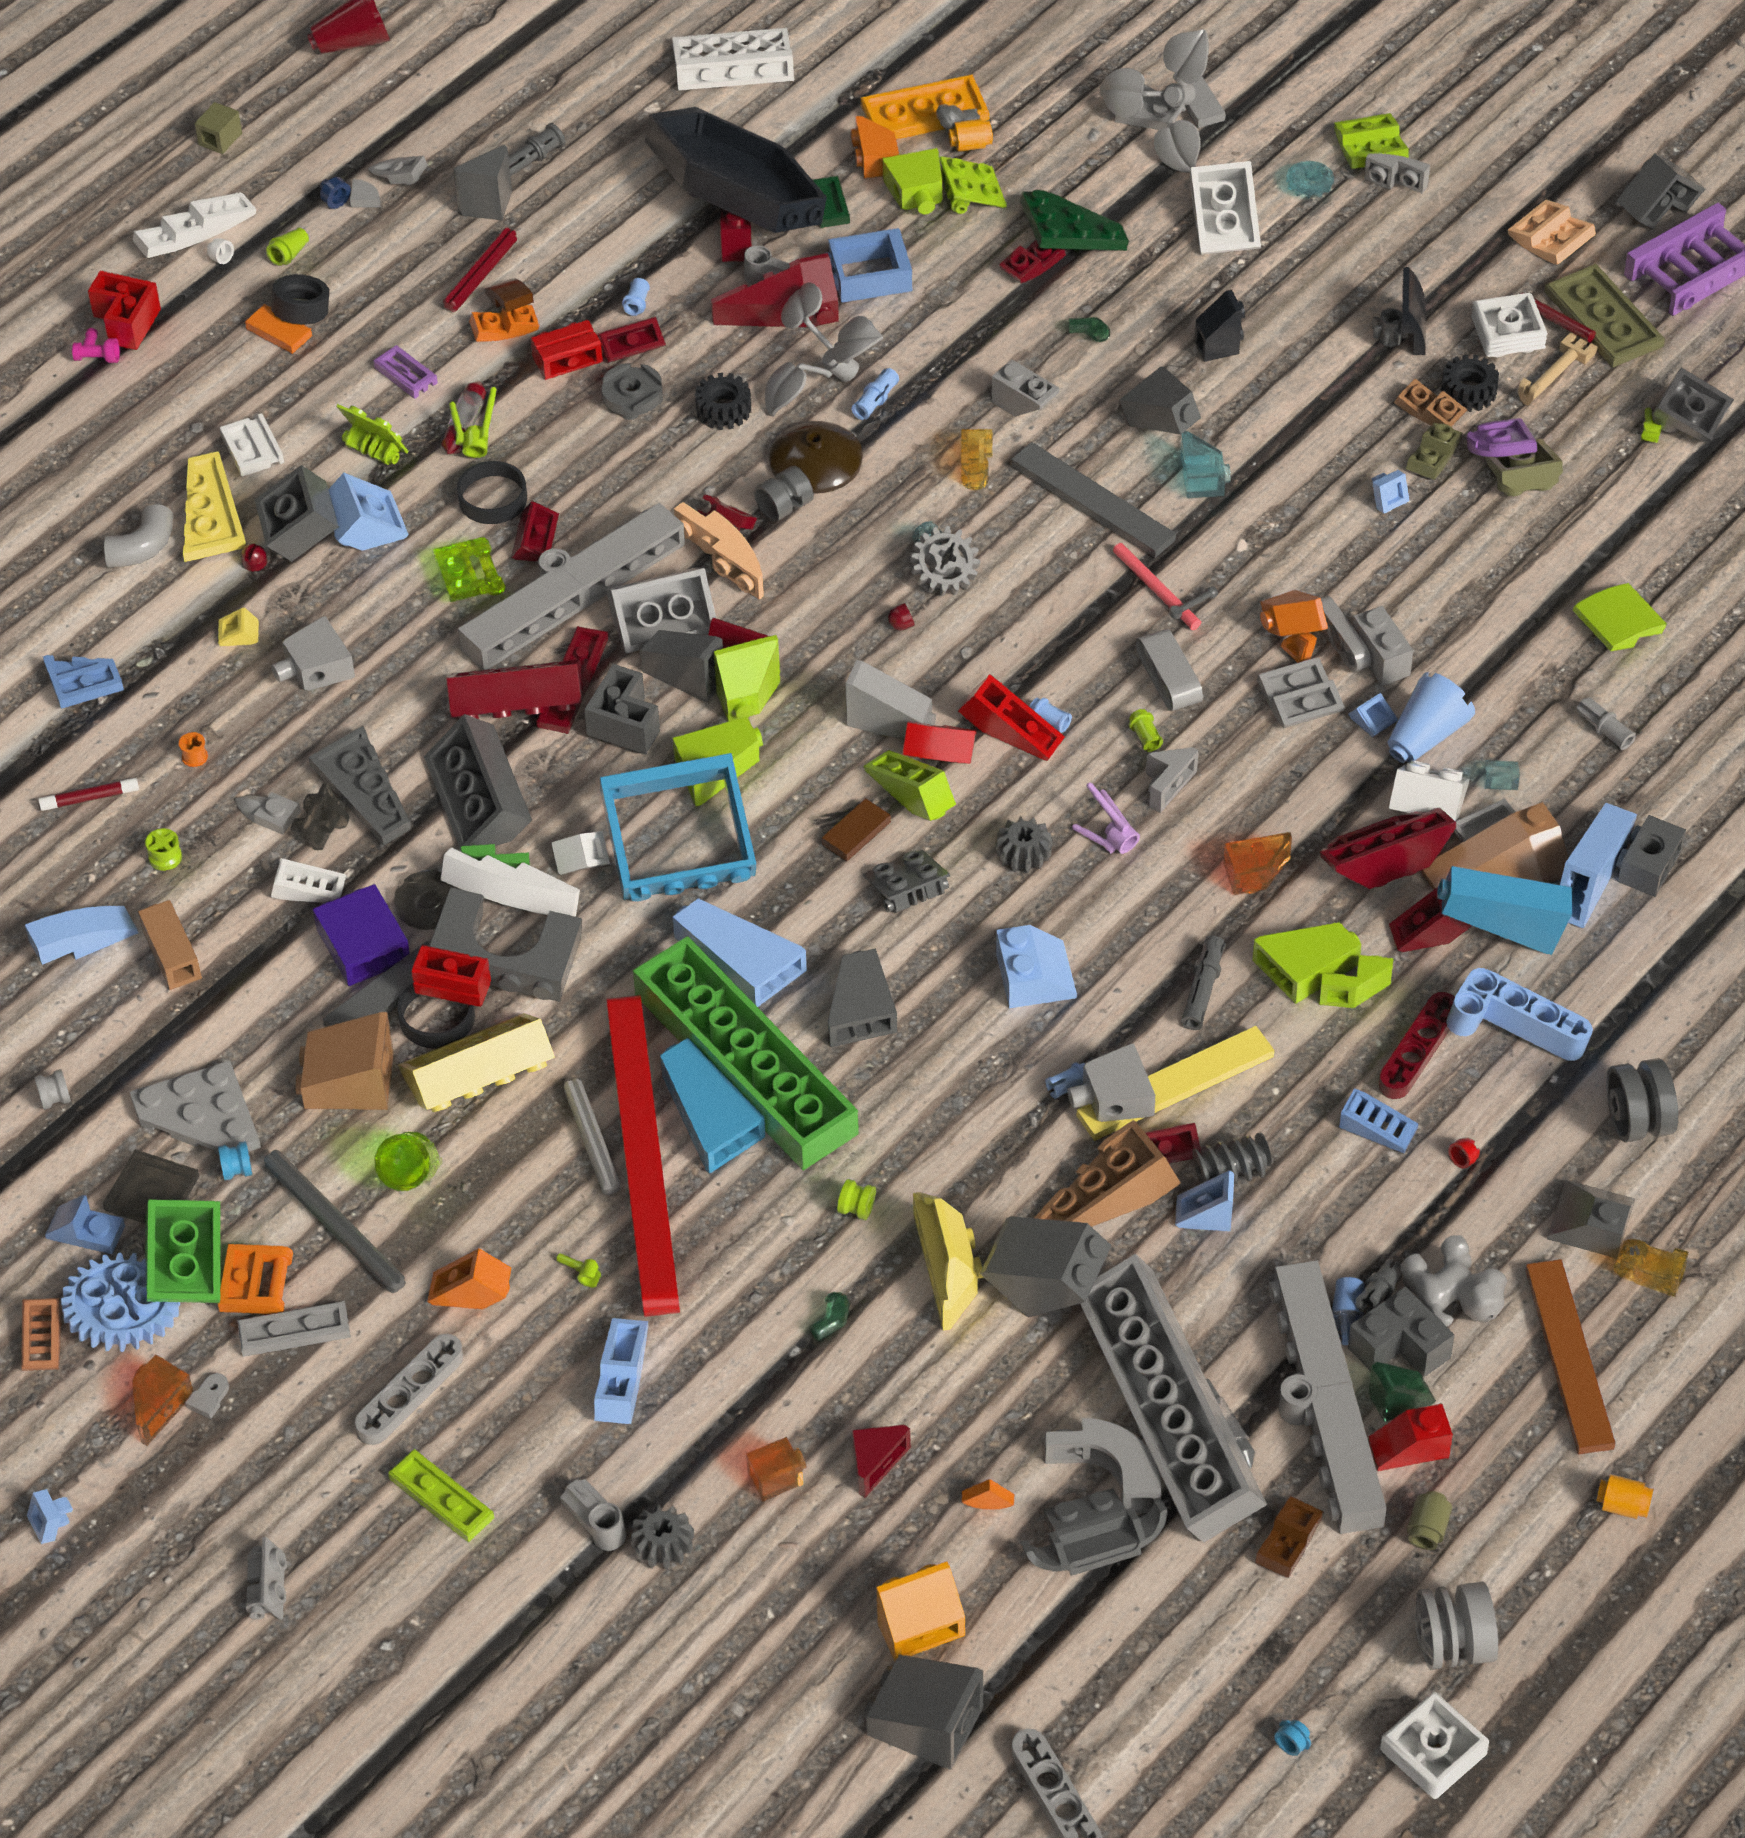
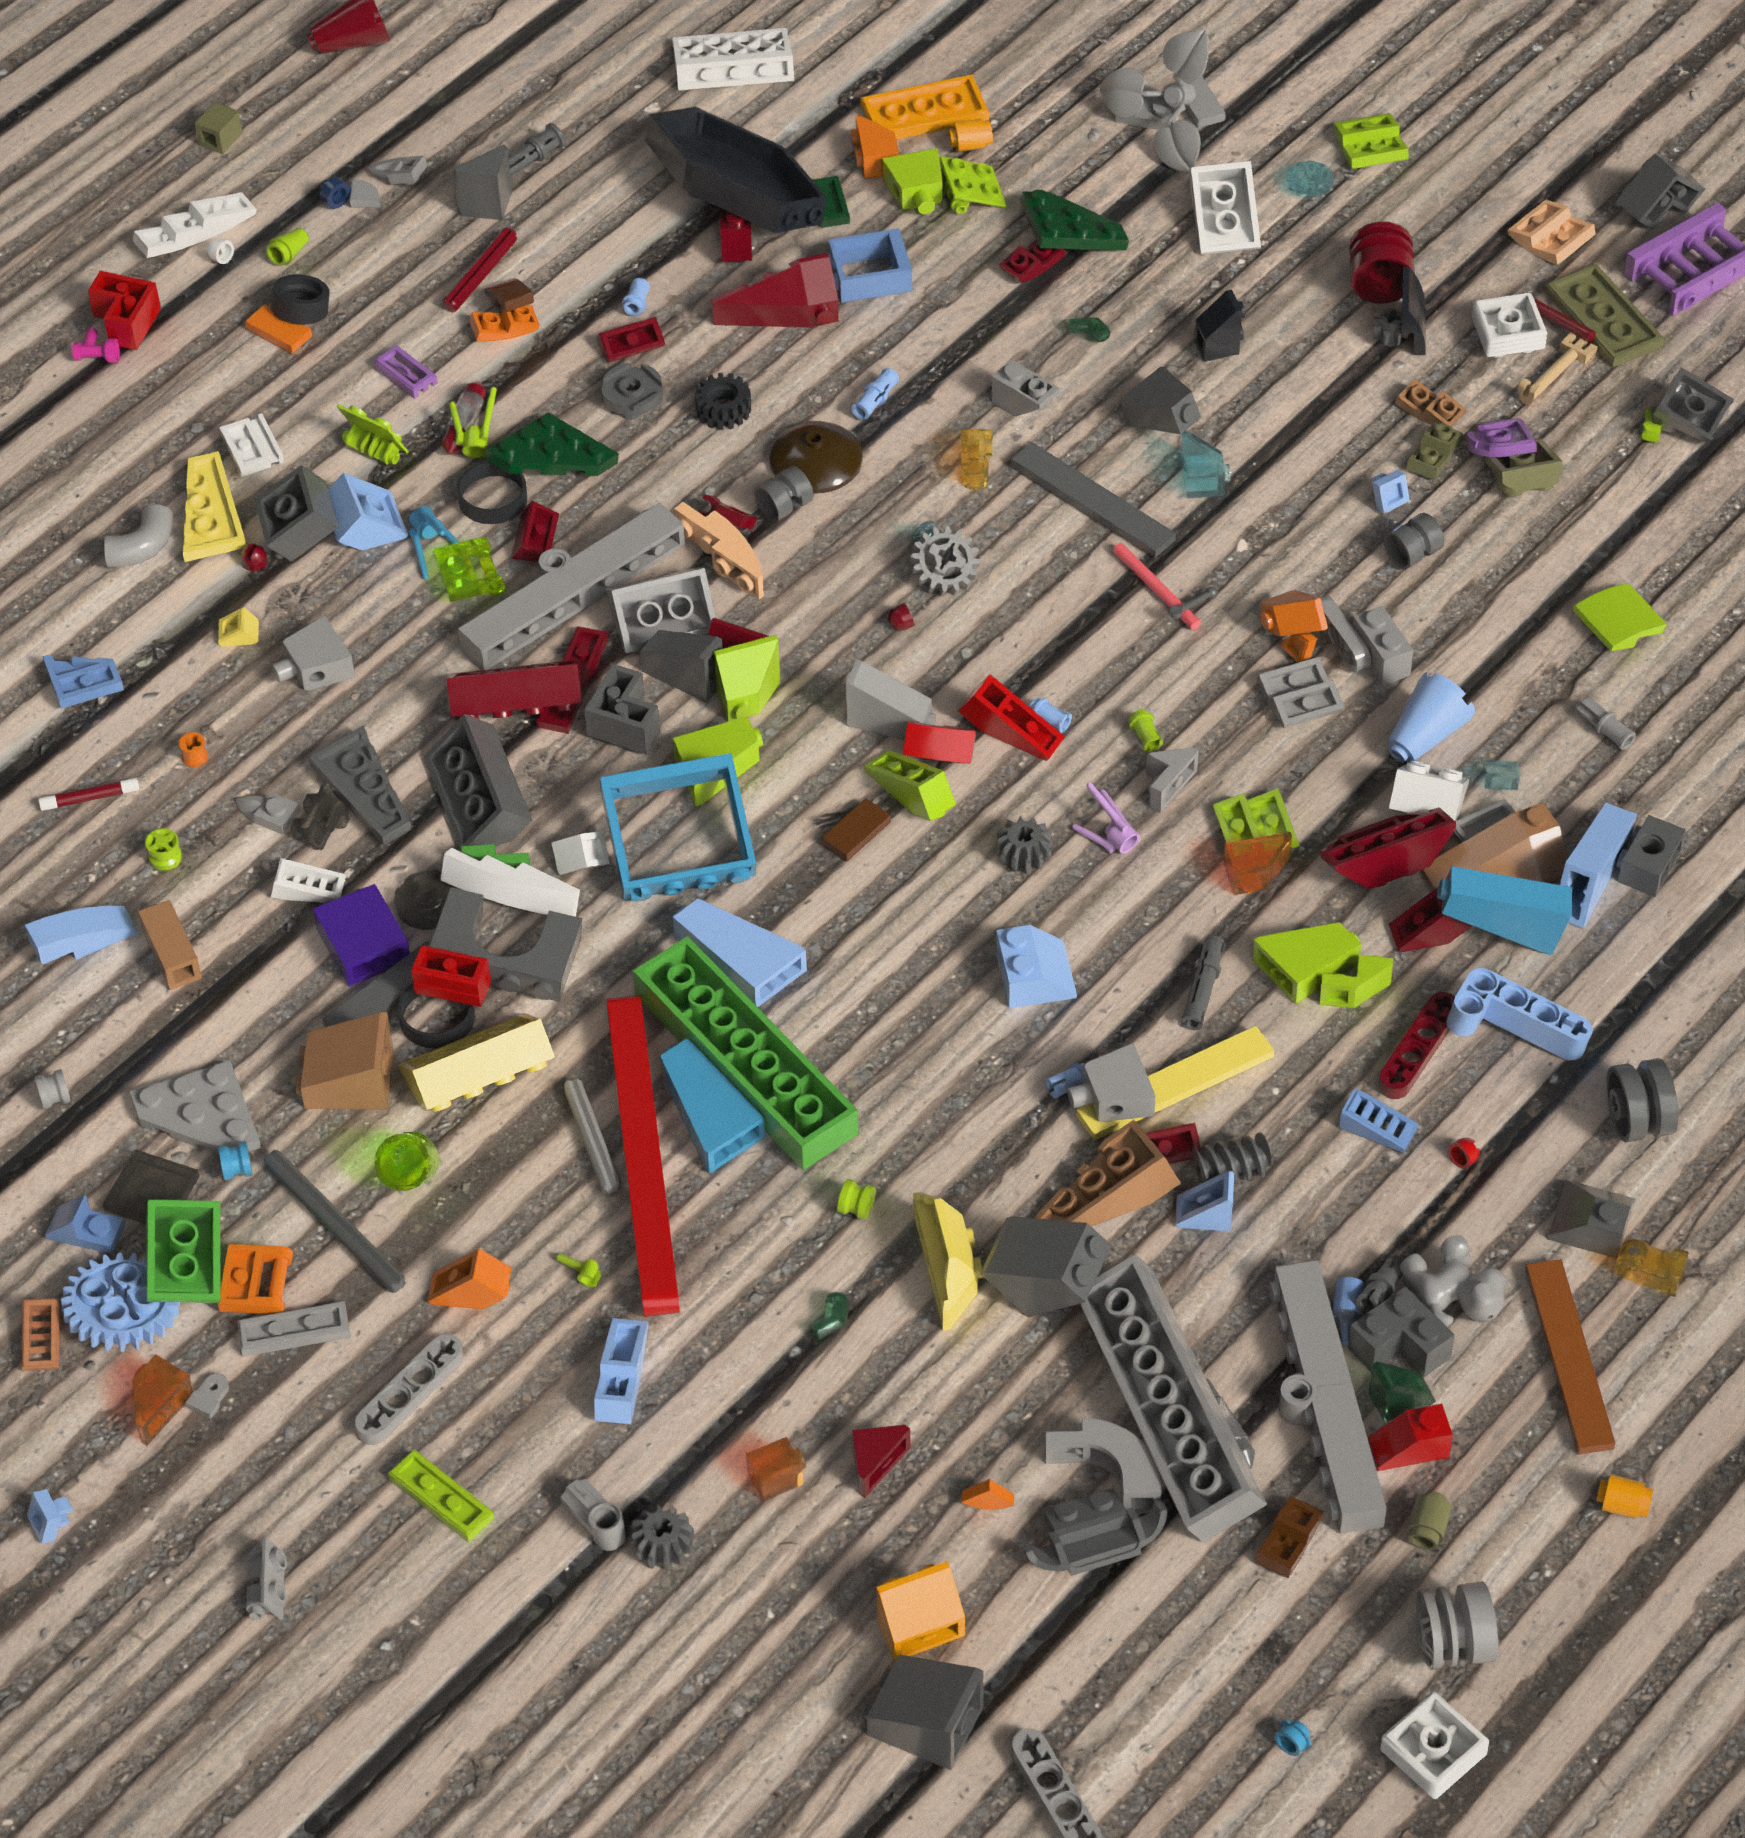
(426, 526): none -> dark azure plant
(553, 448): none -> dark green plate
(566, 349): red brick -> none
(759, 262): light grey piece -> none
(838, 360): light grey plant -> none
(861, 1001): dark grey slope -> none
(905, 876): dark grey hinge -> none
(950, 113): dark grey animal -> none
(1169, 669): light grey beam -> none
(1254, 817): none -> lime slope
(1374, 715): light blue slope -> none
(1378, 259): none -> dark red wheel
(1392, 169): light grey slope -> none
(1414, 540): none -> dark grey wheel
(1471, 370): black tyre -> none

